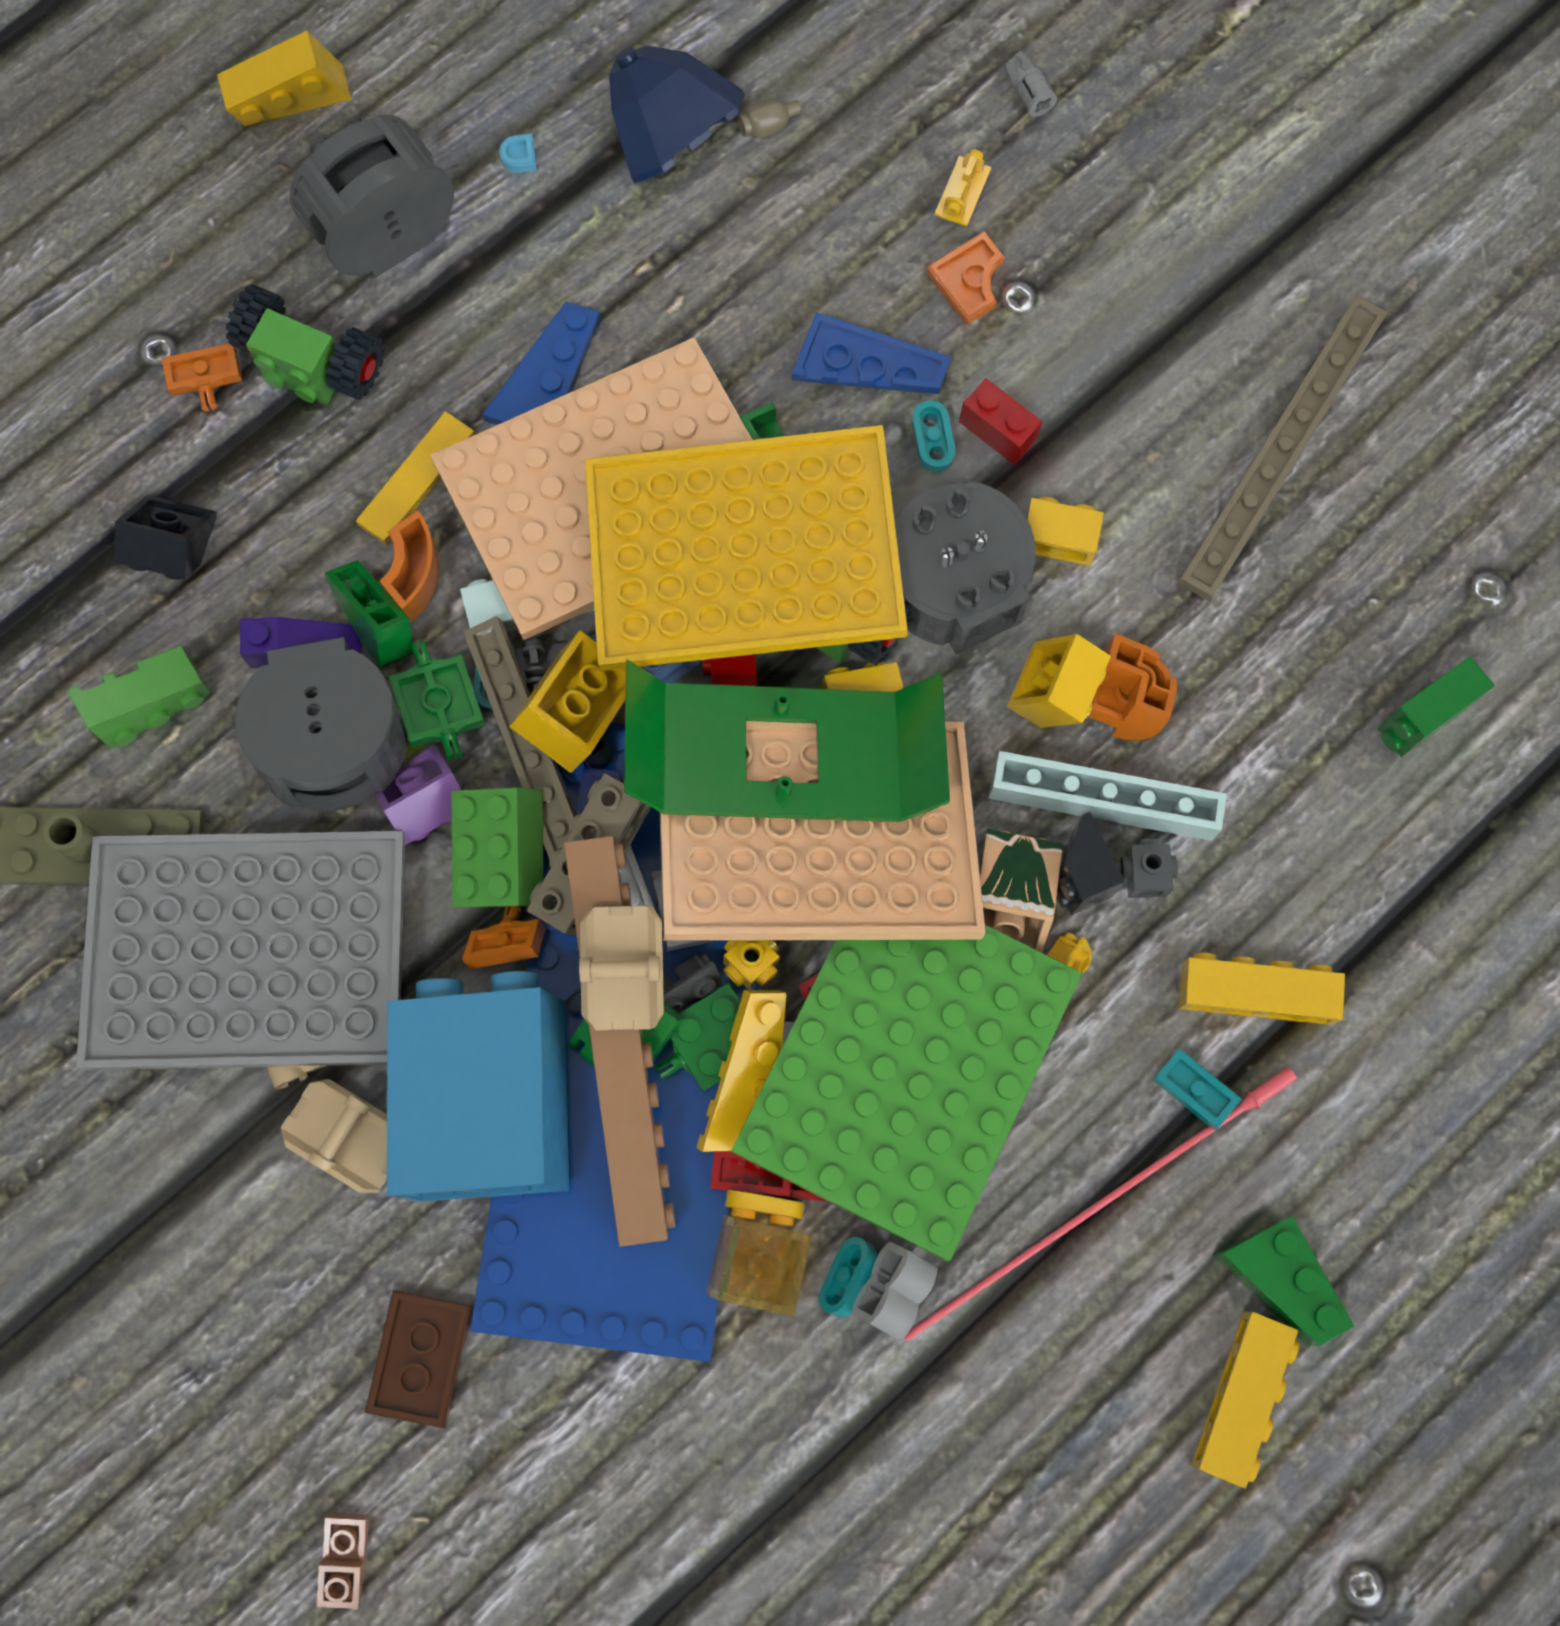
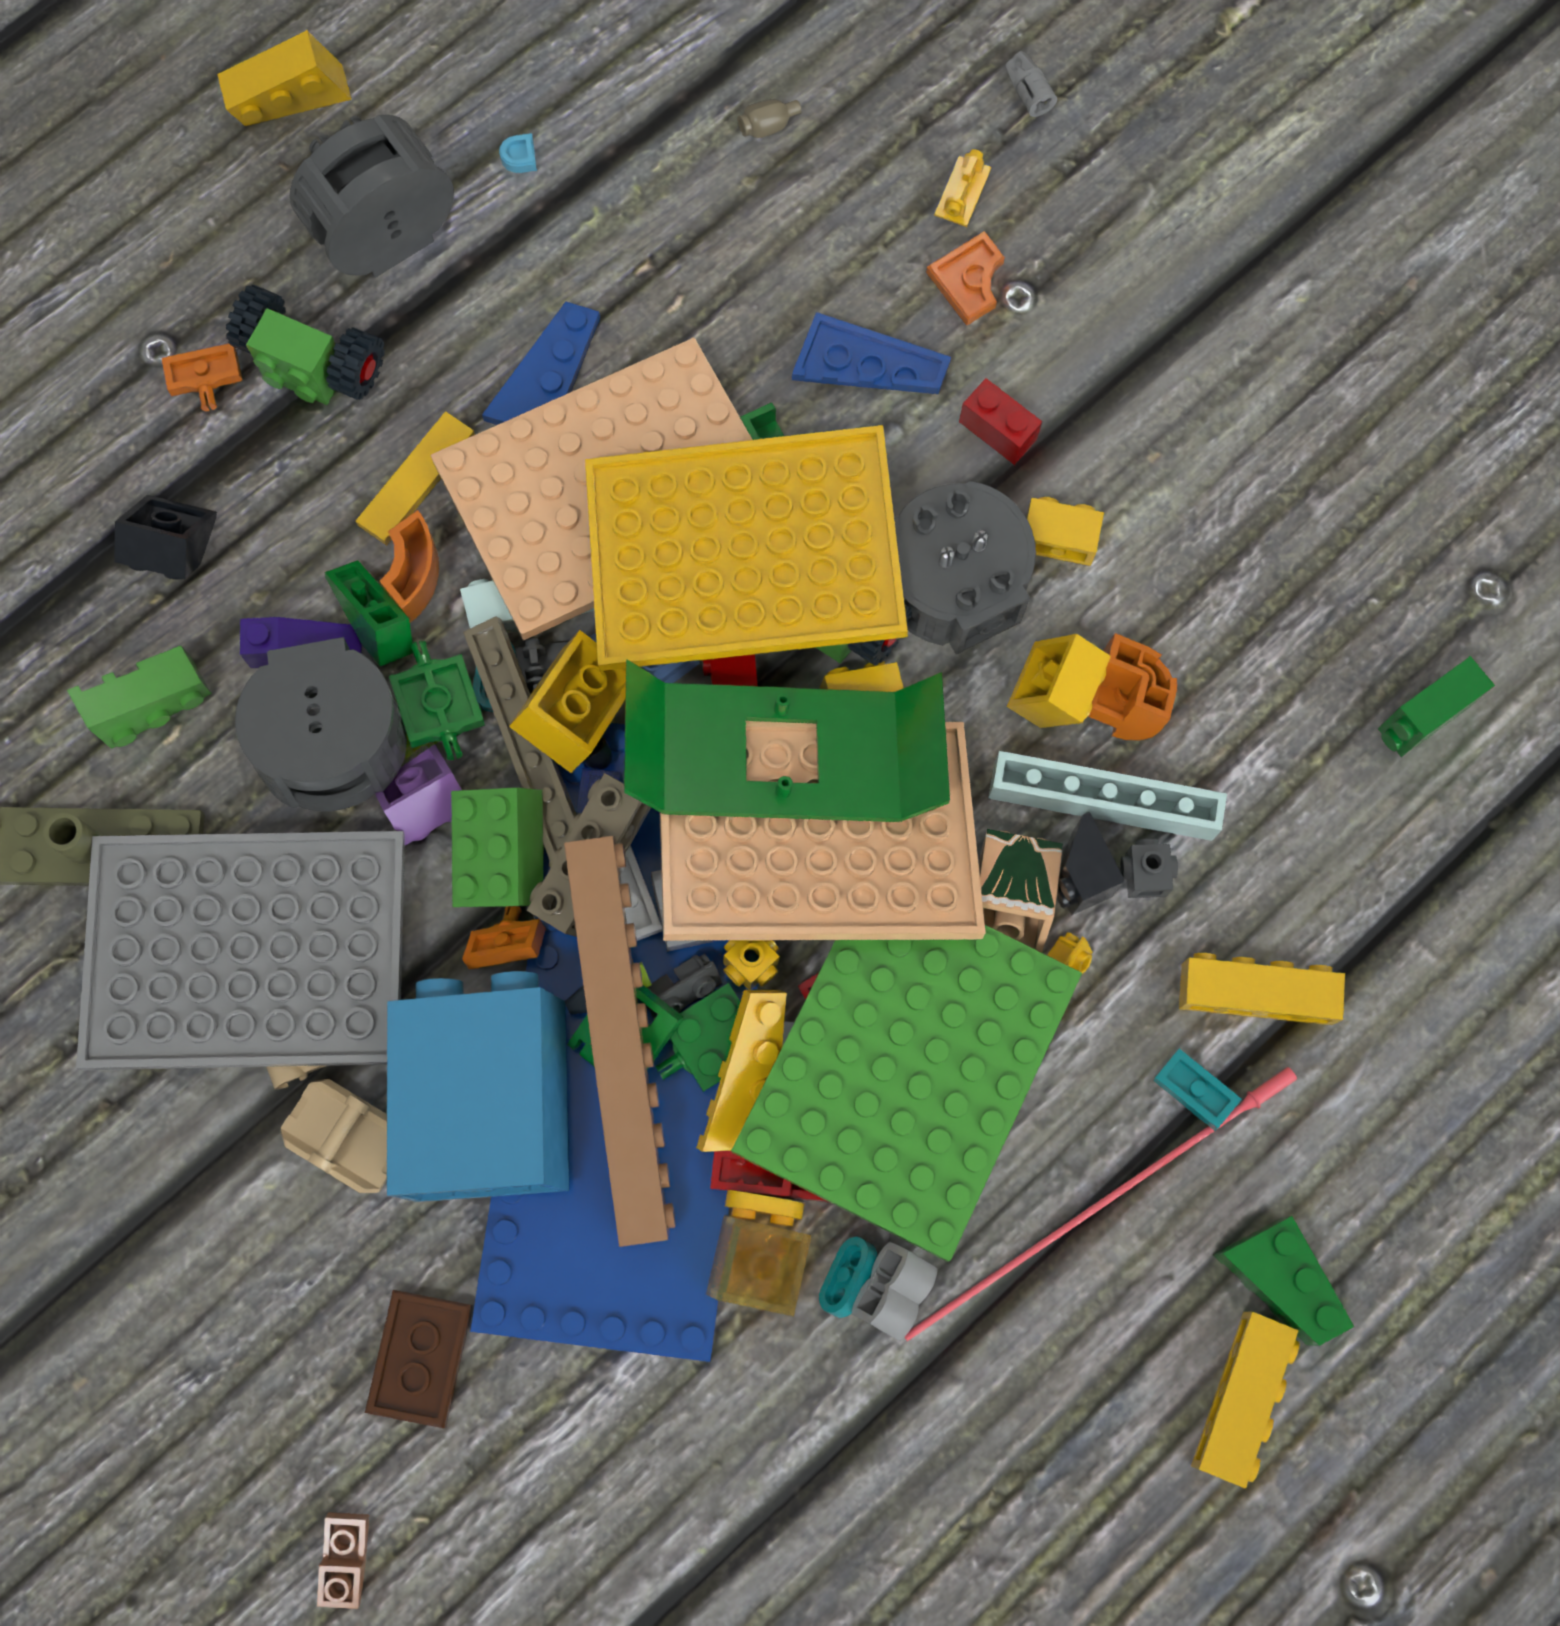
(621, 968): tan shield -> none
(666, 104): dark blue brick -> none
(933, 438): teal plate -> none
(1282, 449): dark tan plate -> none

